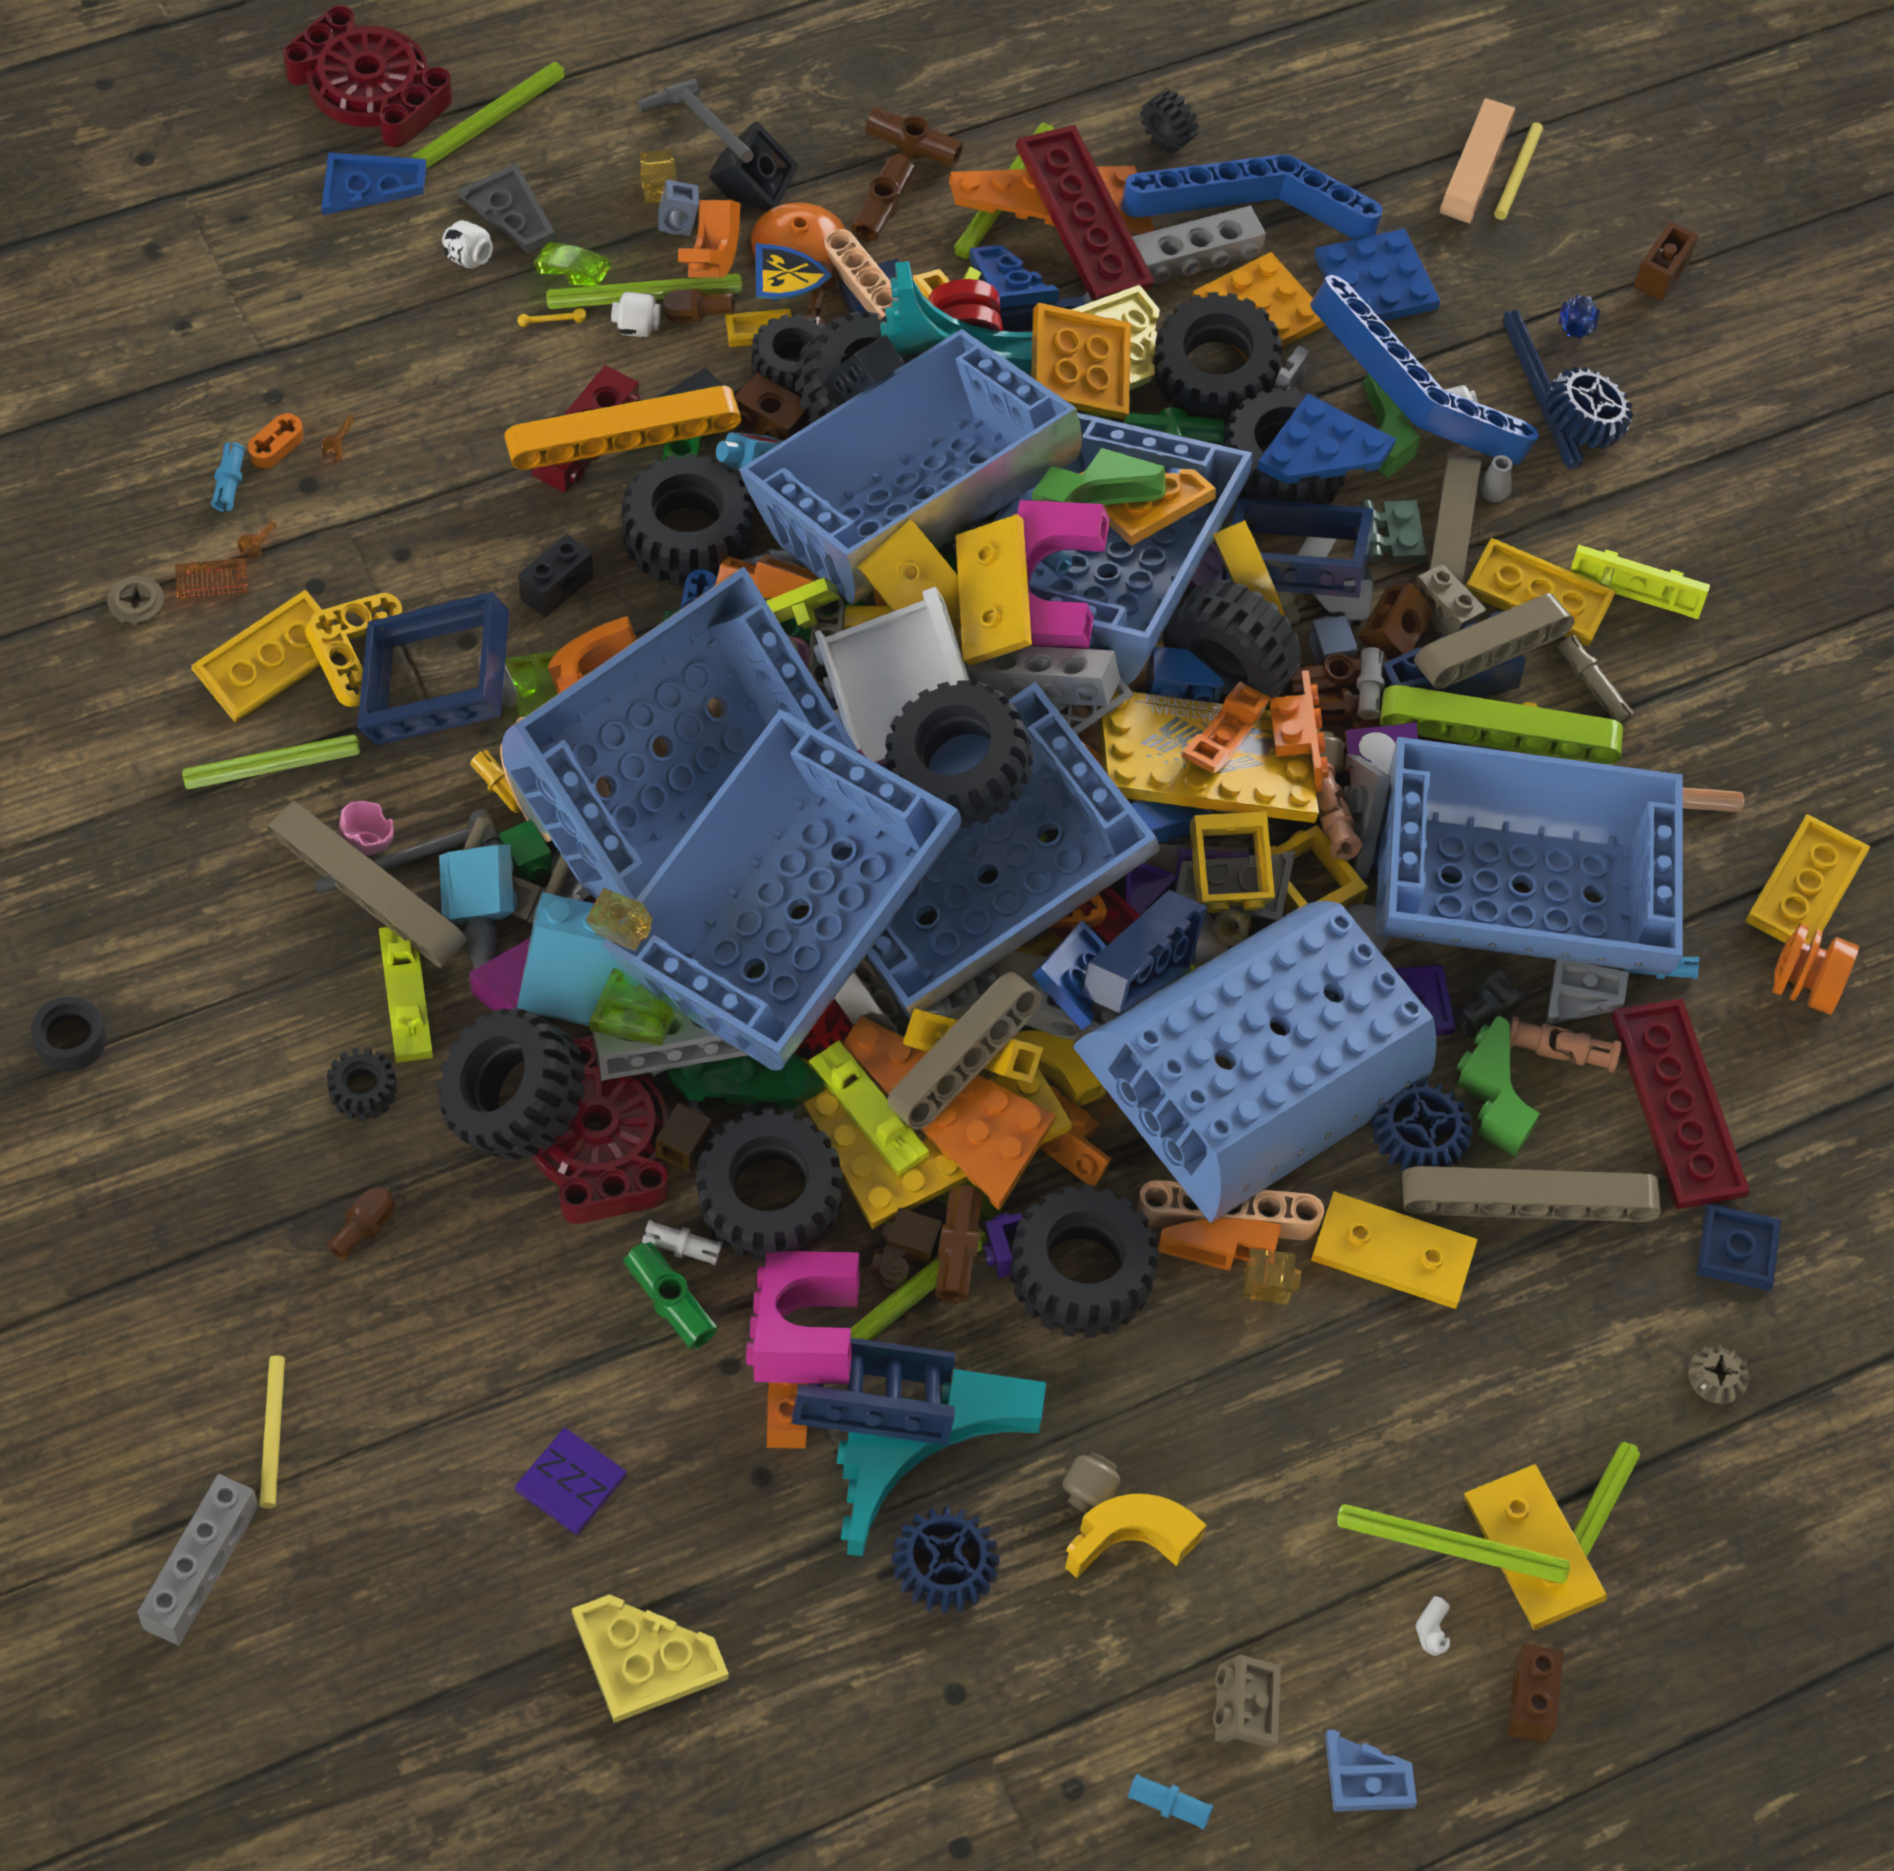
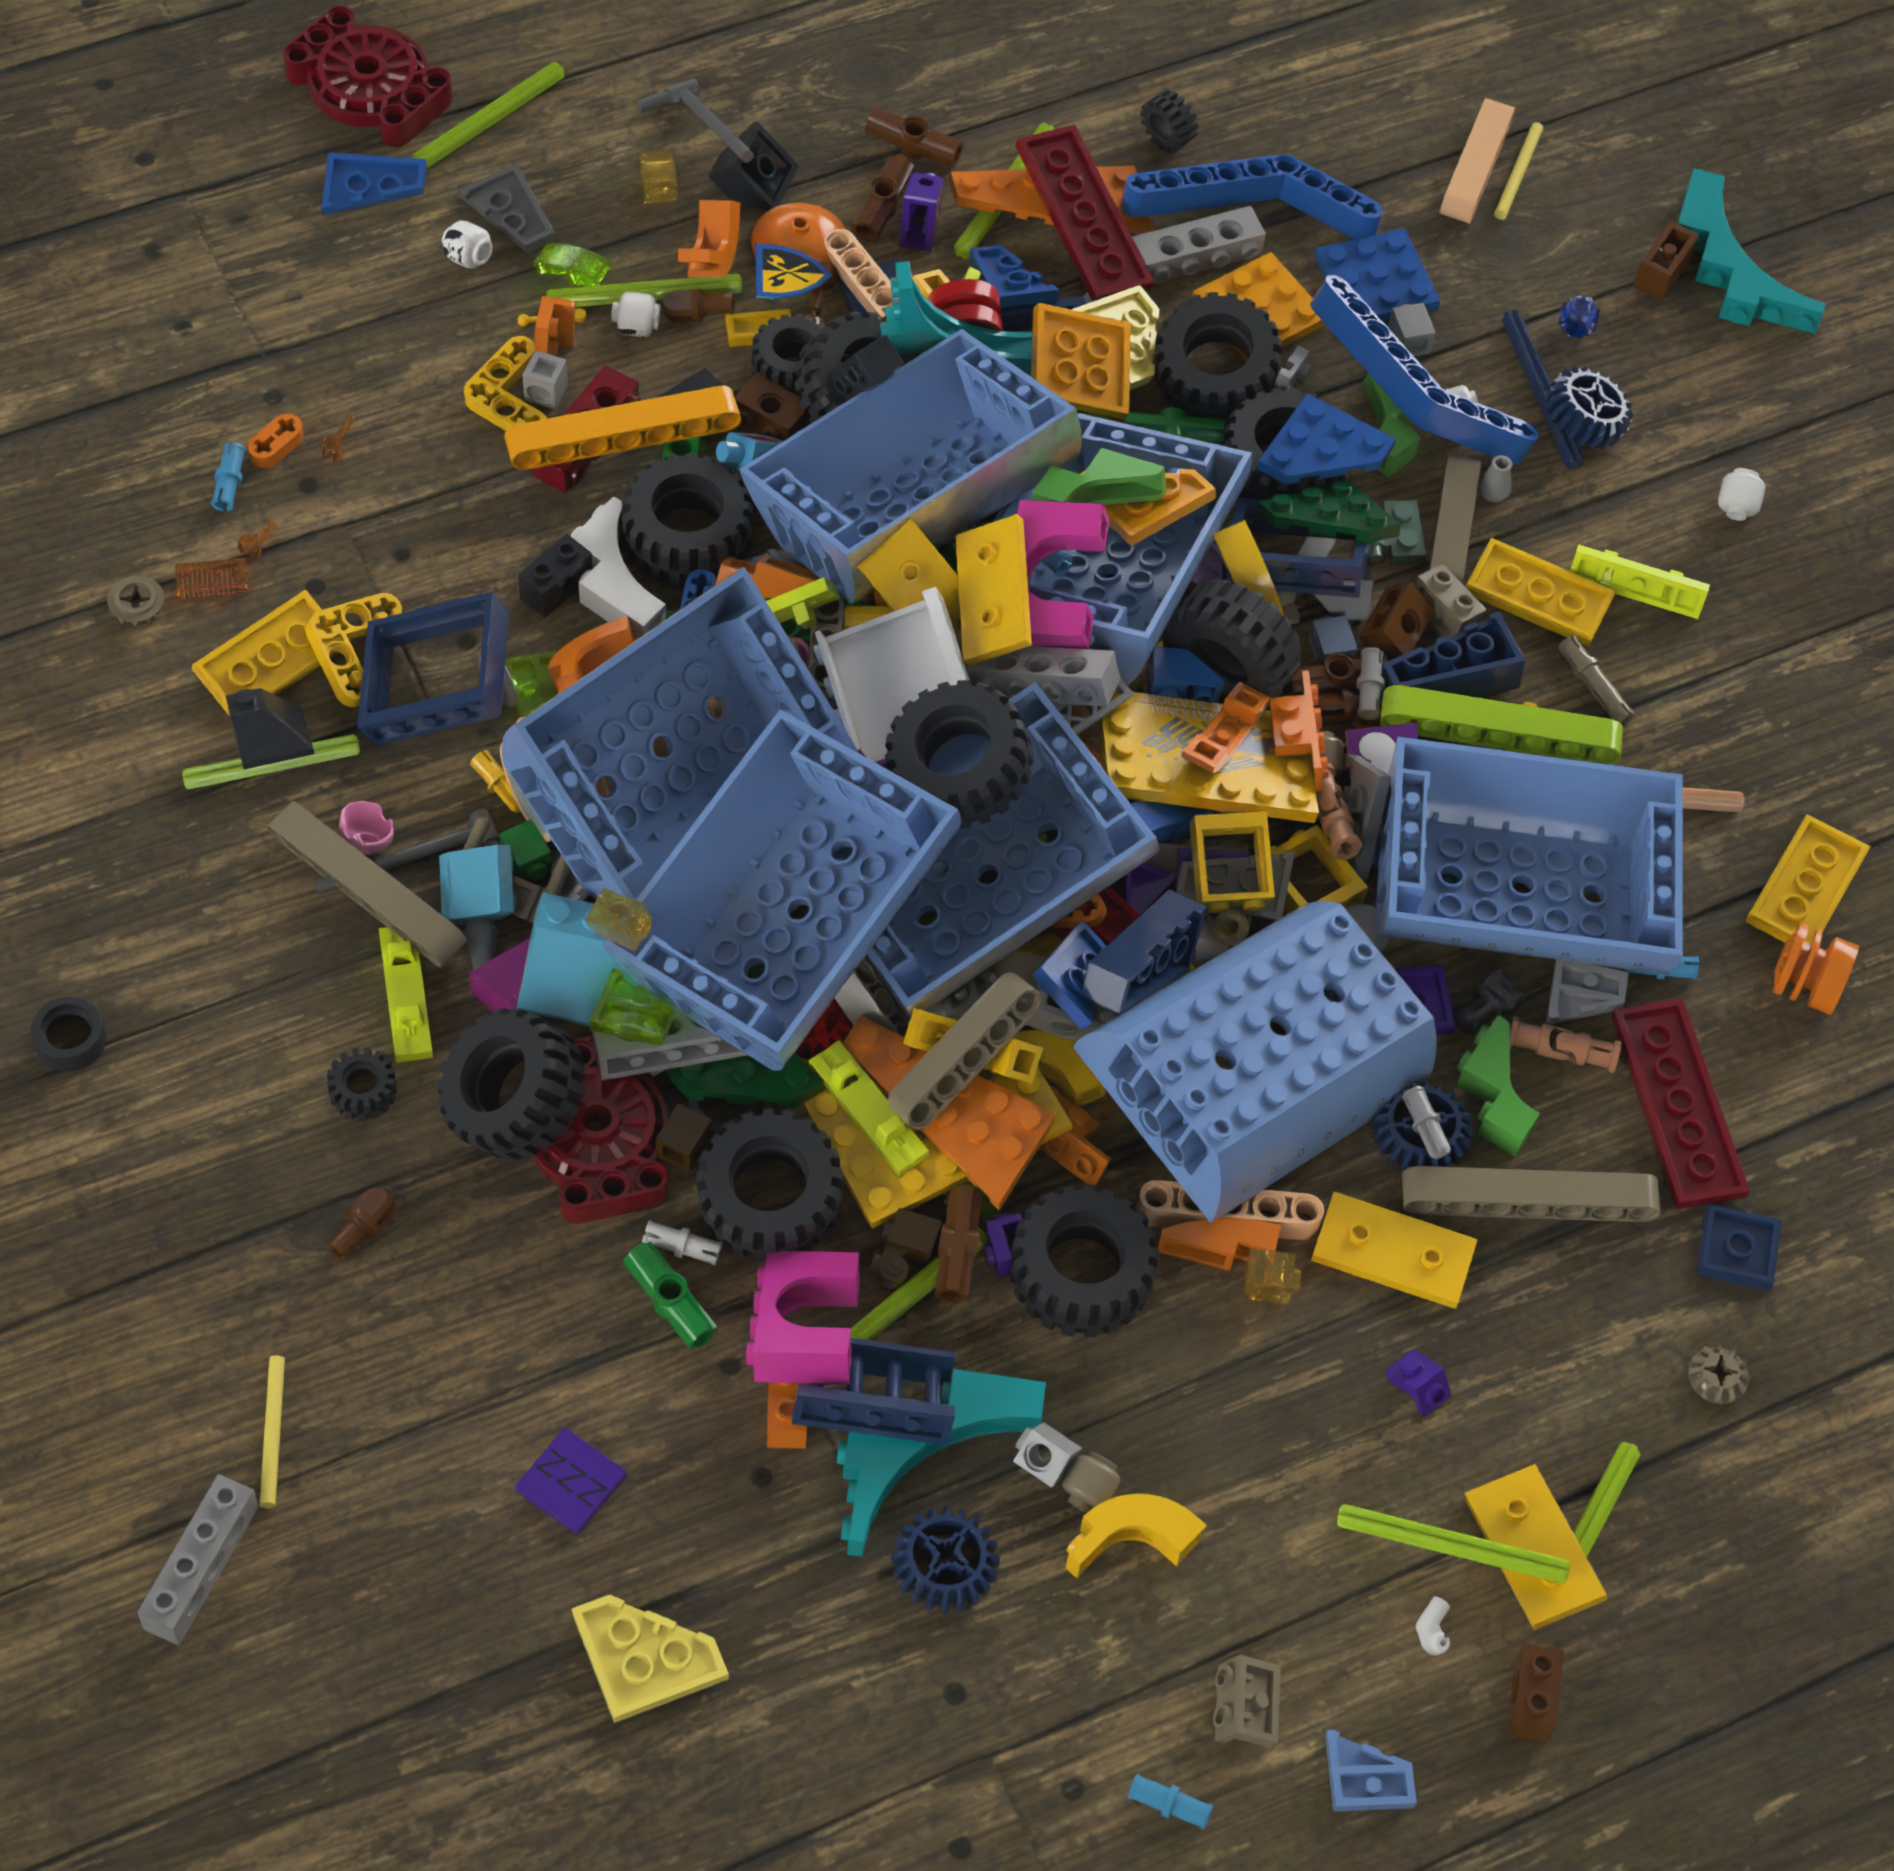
(267, 728): none -> black slope
(496, 388): none -> yellow beam
(545, 379): none -> light grey brick
(554, 325): none -> orange bracket
(610, 586): none -> white arch
(678, 197): sand blue brick -> none
(921, 198): none -> dark purple torso
(1062, 1454): none -> light grey brick
(1329, 511): none -> dark green plate
(1413, 328): none -> light grey brick
(1421, 1380): none -> dark purple bracket
(1426, 1122): none -> light grey axle
(1493, 641): dark tan beam -> none
(1726, 266): none -> teal arch
(1741, 494): none -> white head

